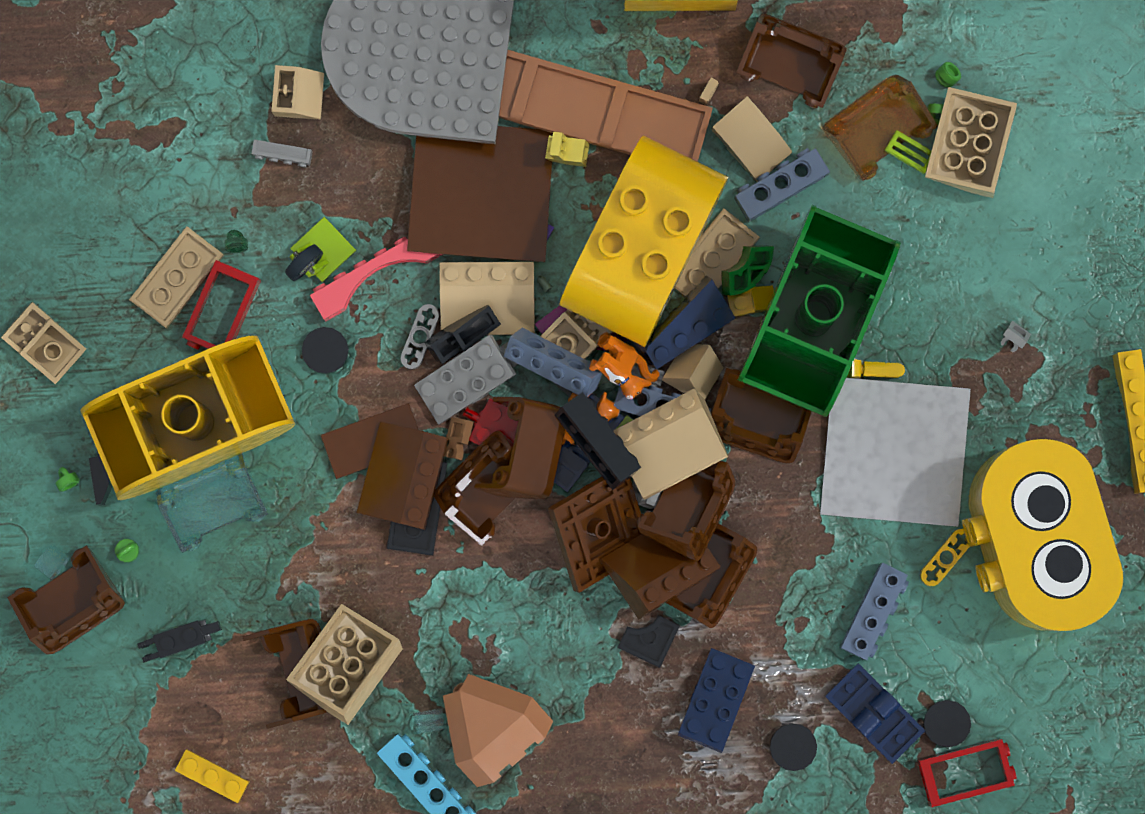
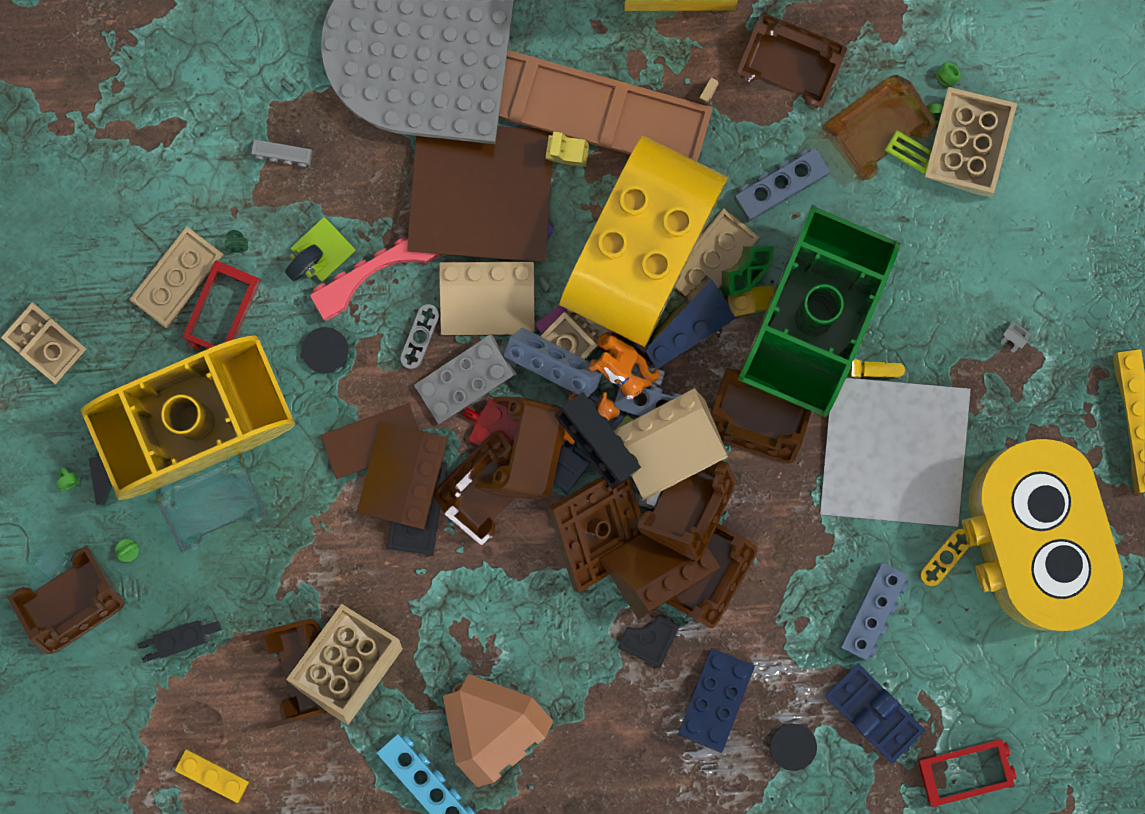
(297, 92): tan slope -> none
(458, 435): medium nougat plate -> none
(462, 334): black slope -> none
(694, 369): tan slope -> none
(751, 139): tan slope -> none
(947, 723): black tile -> none

